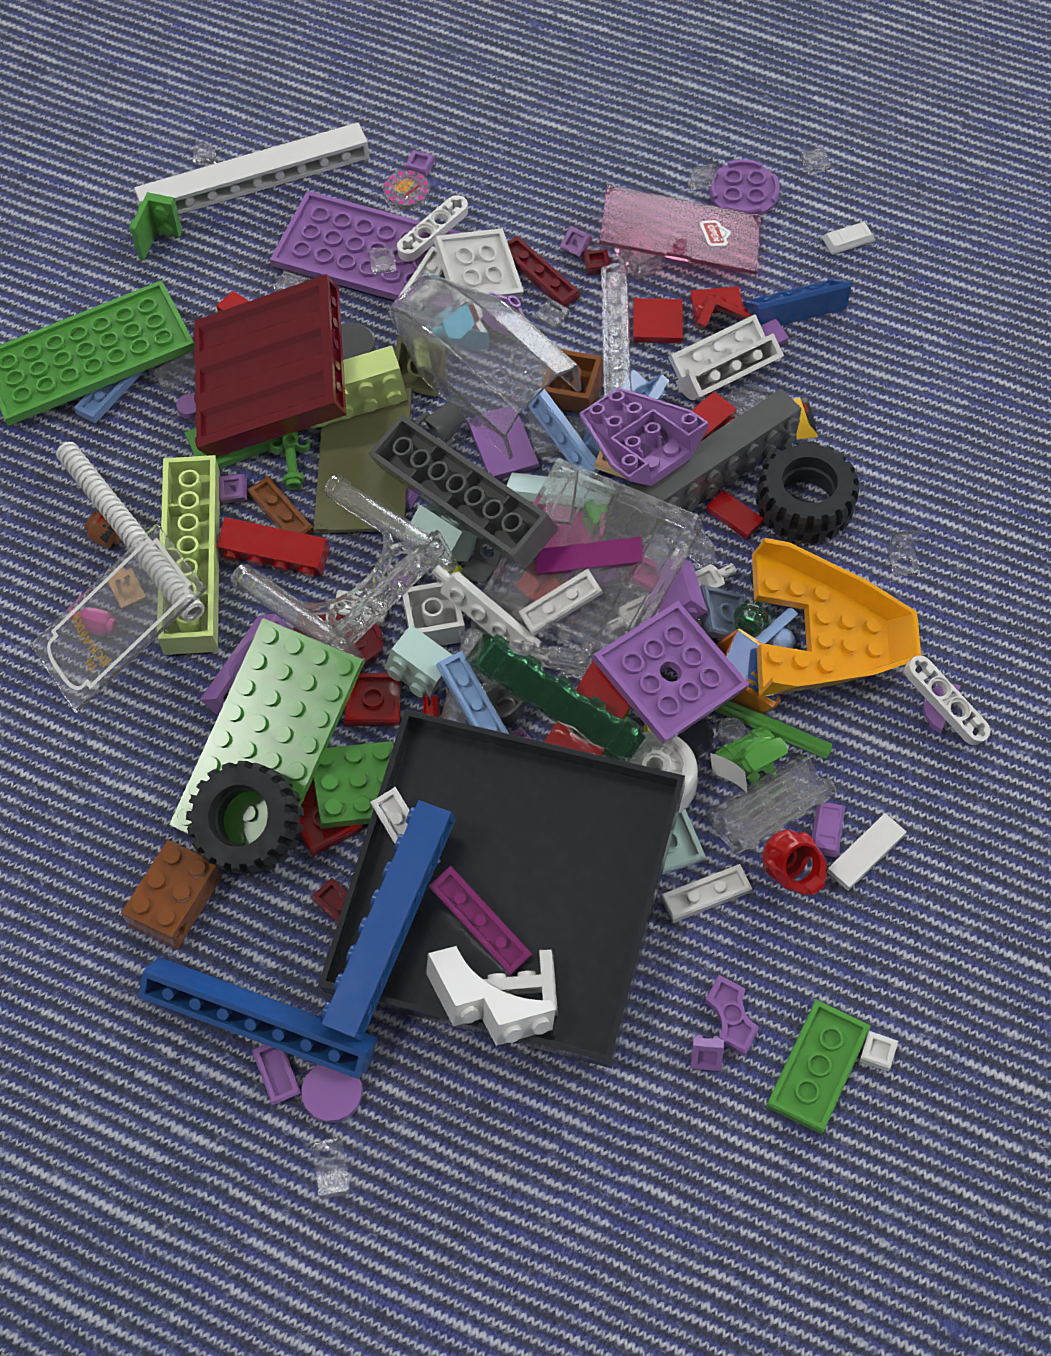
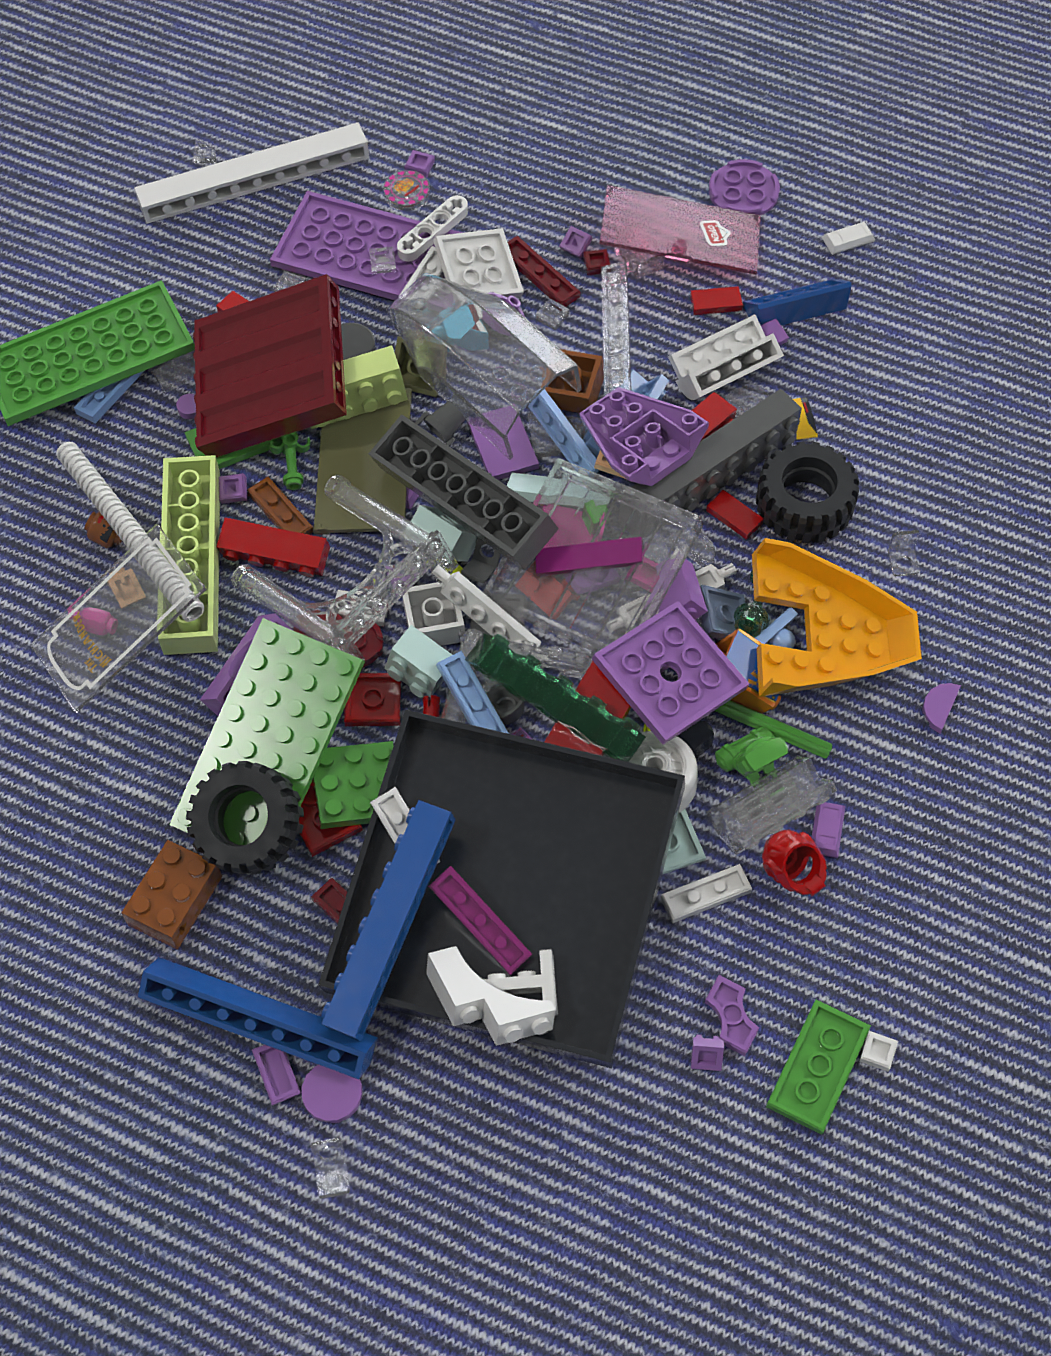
(154, 216): bright green bracket -> none
(561, 496): clear tile -> none
(563, 600): white tile -> none
(657, 320): red tile -> none
(702, 176): clear tile -> none
(703, 312): red bracket -> none
(728, 770): white sticker -> none
(730, 730): clear tile -> none
(815, 160): clear tile -> none
(866, 851): white tile -> none
(943, 703): white beam -> none

